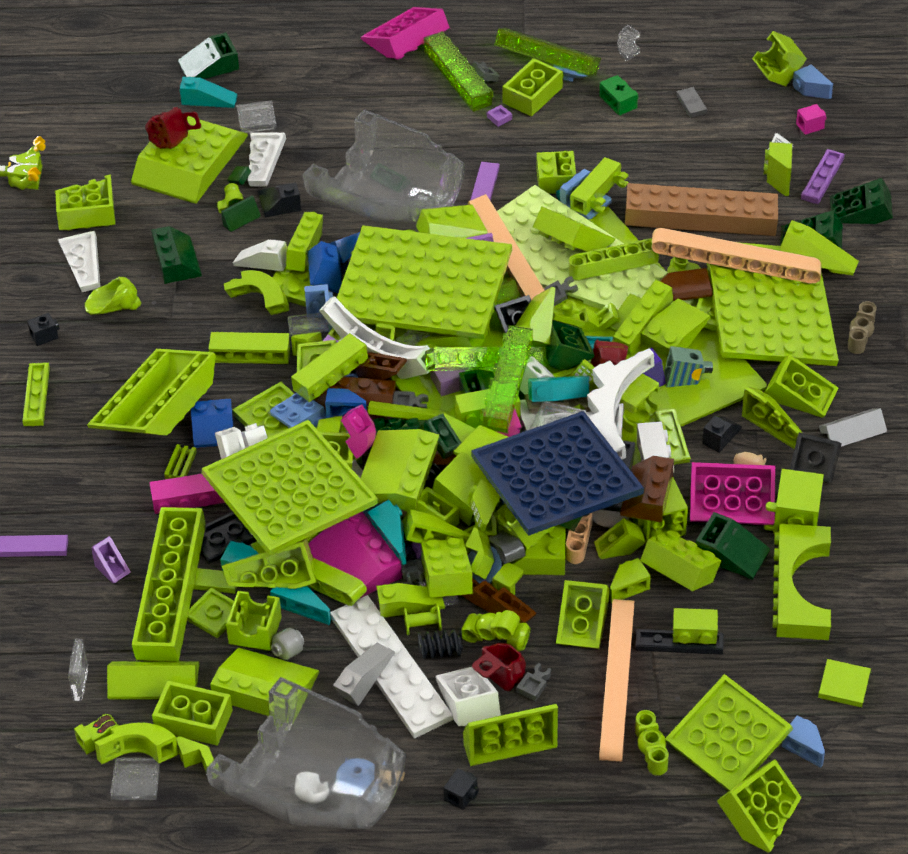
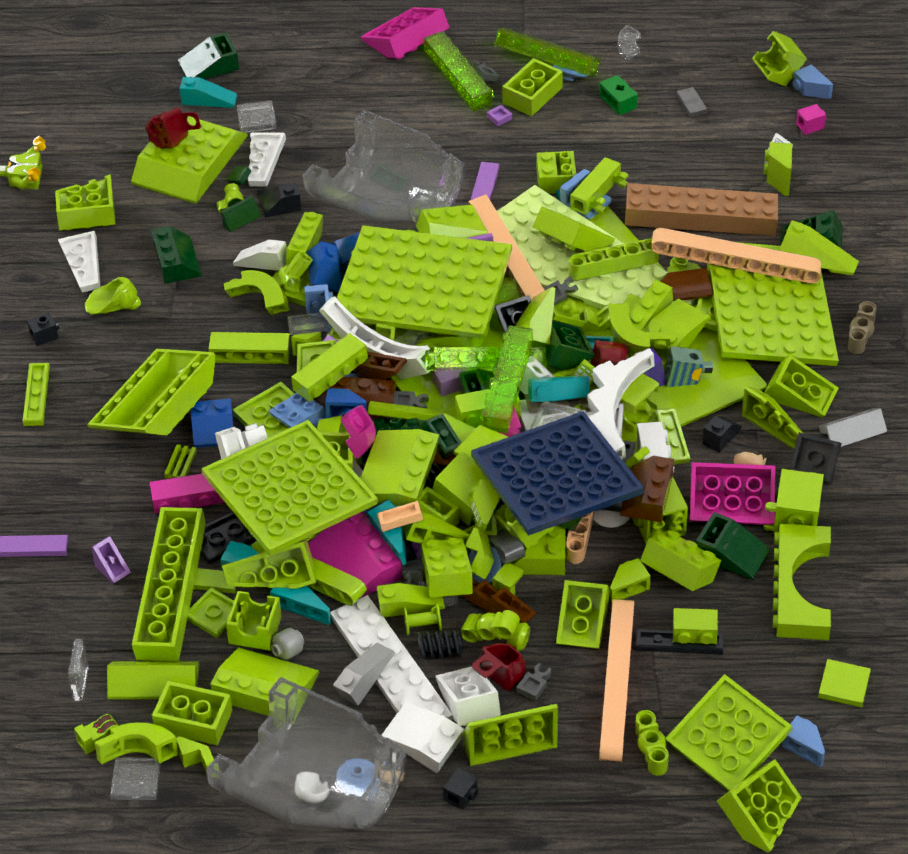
(291, 273): none -> lime piece
(400, 516): none -> light nougat tile
(424, 735): none -> white slope
(620, 540): lime slope -> none
(631, 336): none -> lime arch
(637, 457): none -> lime tile
(822, 176): medium lavender tile -> none
(863, 204): dark green slope -> none

